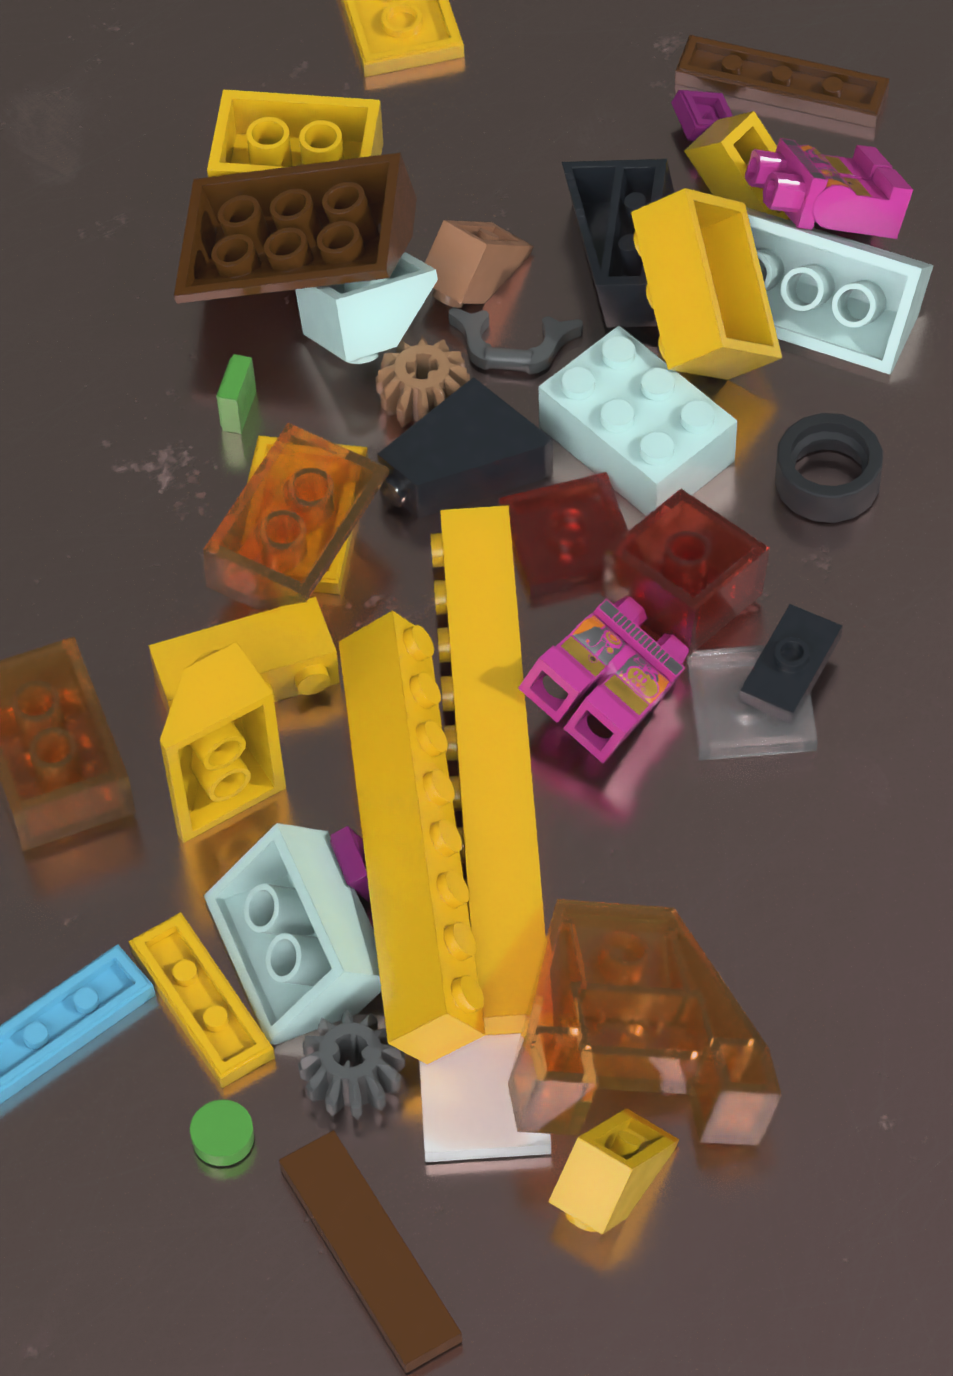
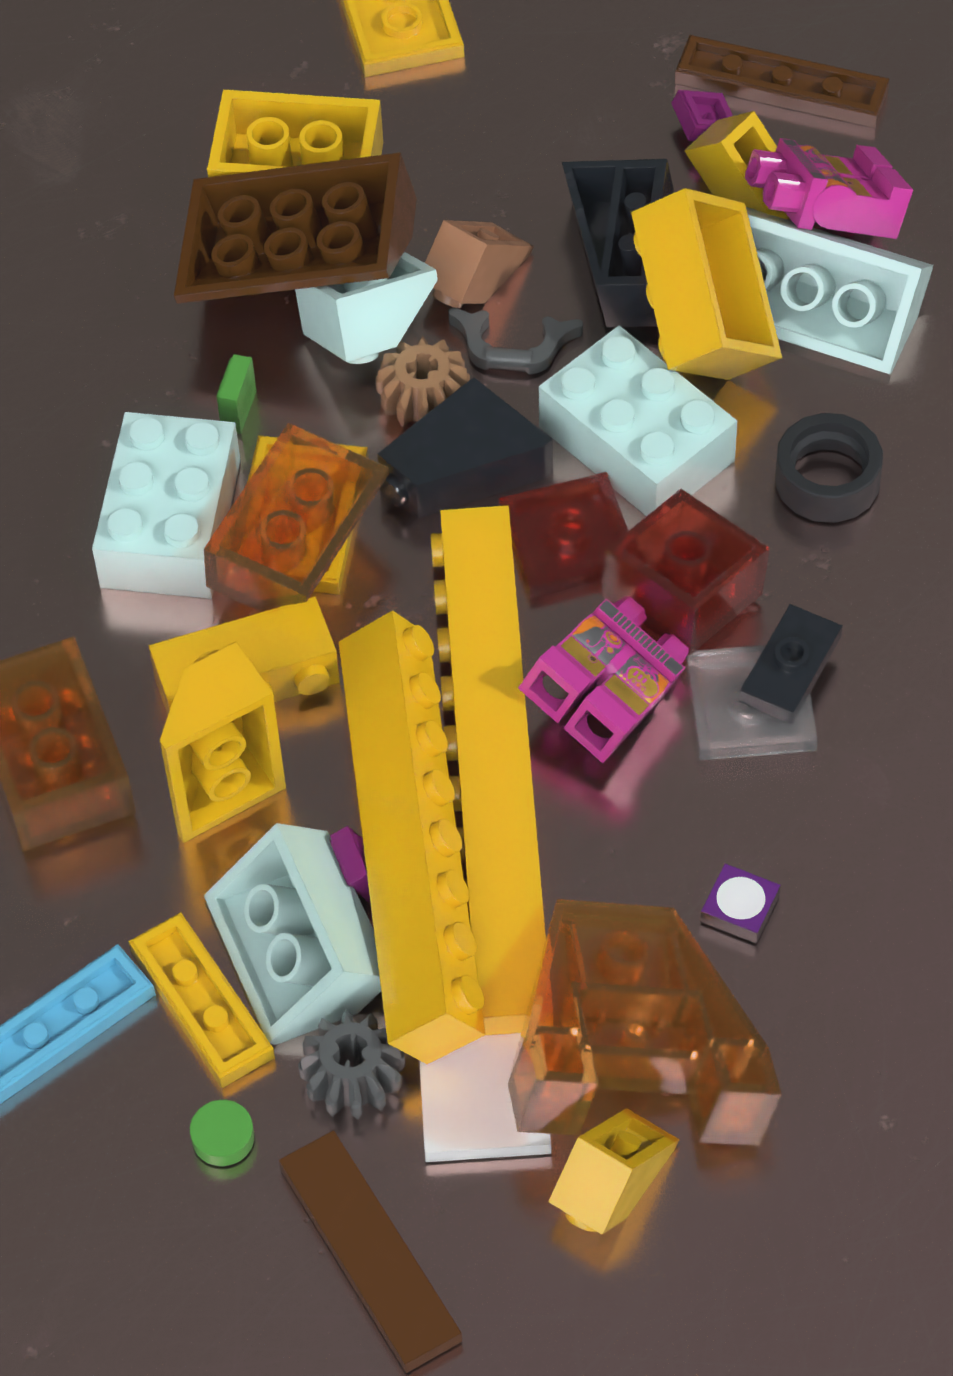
(164, 503): none -> light aqua brick
(740, 903): none -> tile

